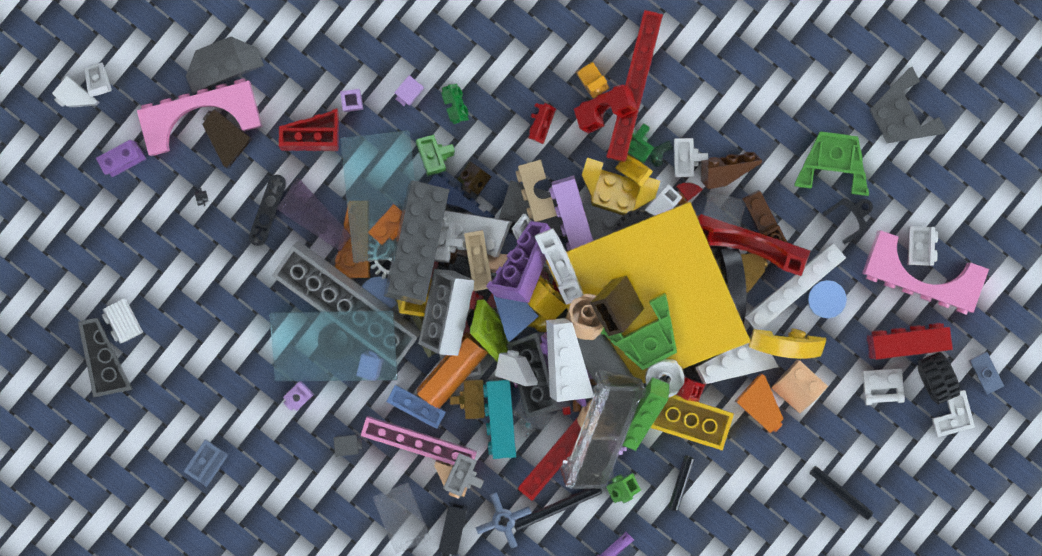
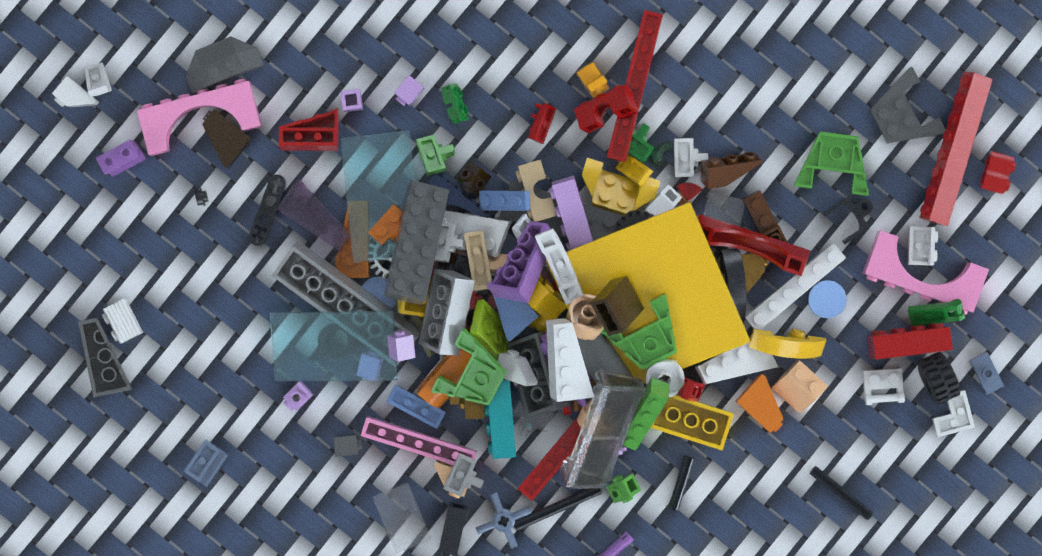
(401, 346): none -> lavender brick
(480, 376): none -> bright green wing
(504, 200): none -> medium blue plate
(936, 313): none -> green plate
(955, 148): none -> brick
(997, 172): none -> red brick

